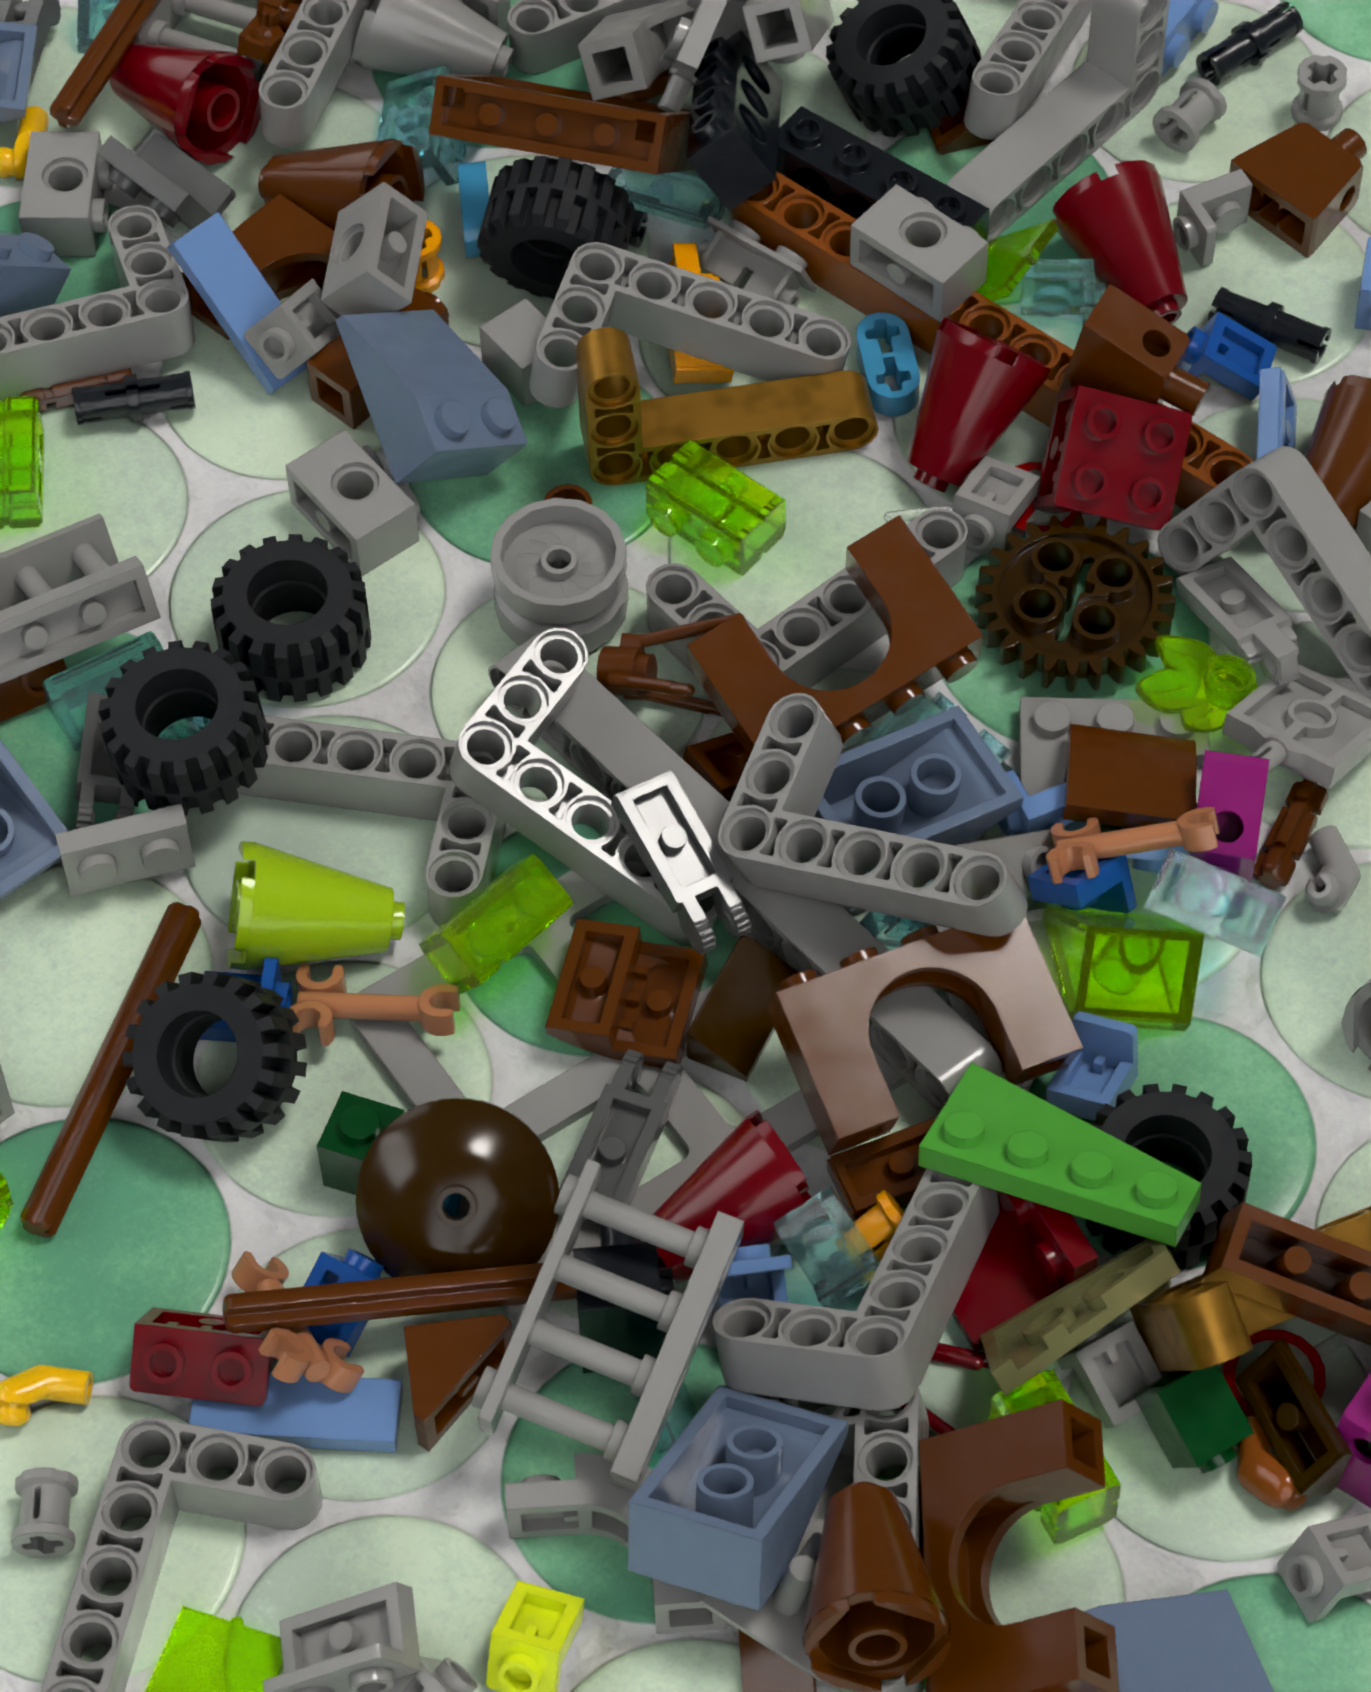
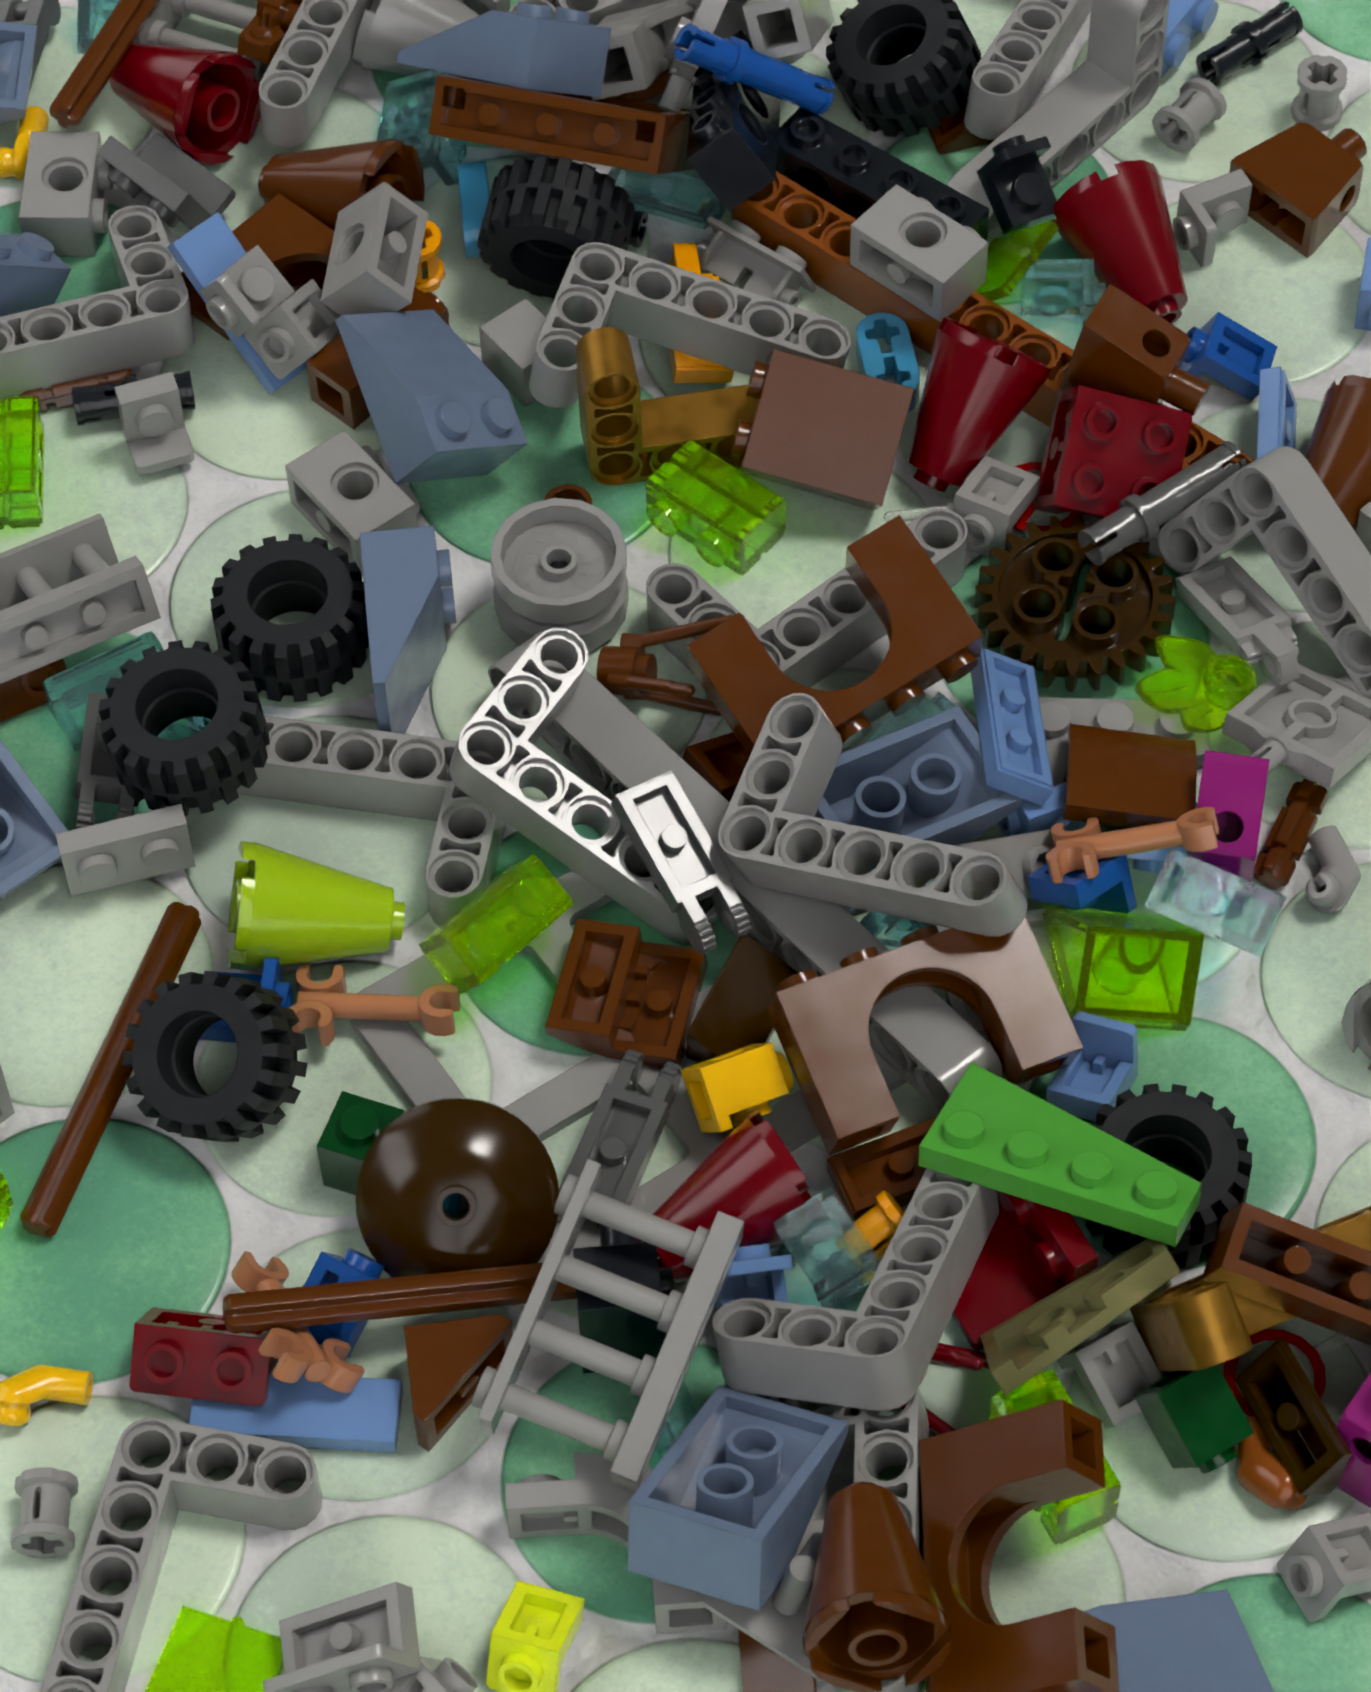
(154, 423): none -> light grey bracket
(245, 292): none -> light grey bracket
(405, 617): none -> sand blue slope
(521, 50): none -> sand blue slope
(736, 1085): none -> yellow brick
(737, 62): none -> blue pin
(822, 429): none -> reddish brown brick
(1011, 727): none -> medium blue tile
(1018, 183): none -> black bracket
(1144, 514): none -> dark grey pin
(1274, 324): black pin -> none

